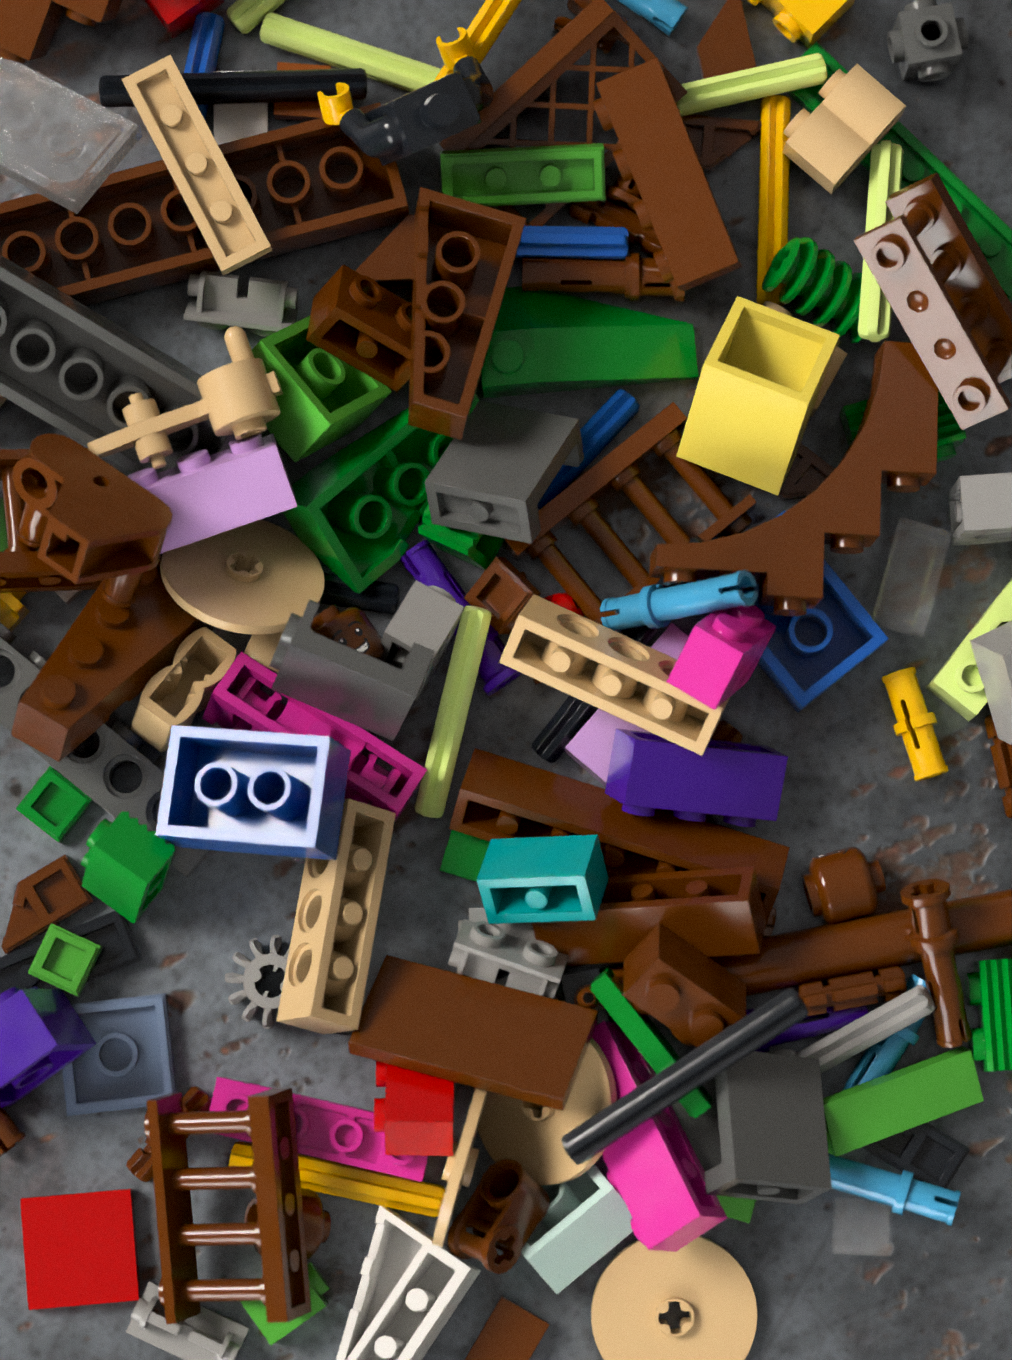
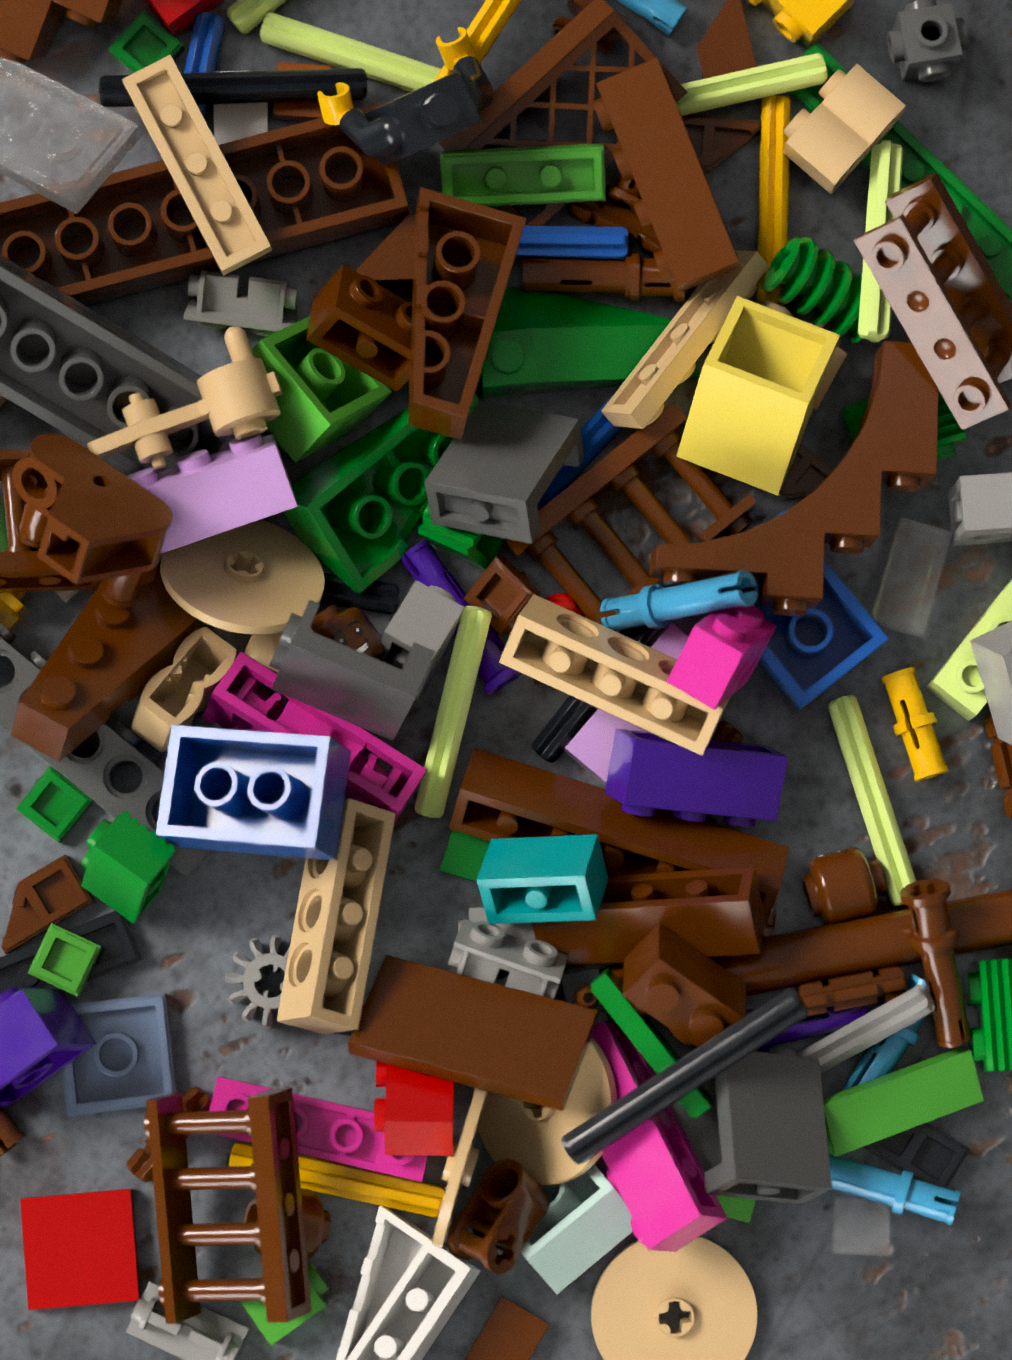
(144, 44): none -> green tile
(681, 343): none -> tan plate
(872, 795): none -> yellowish green axle

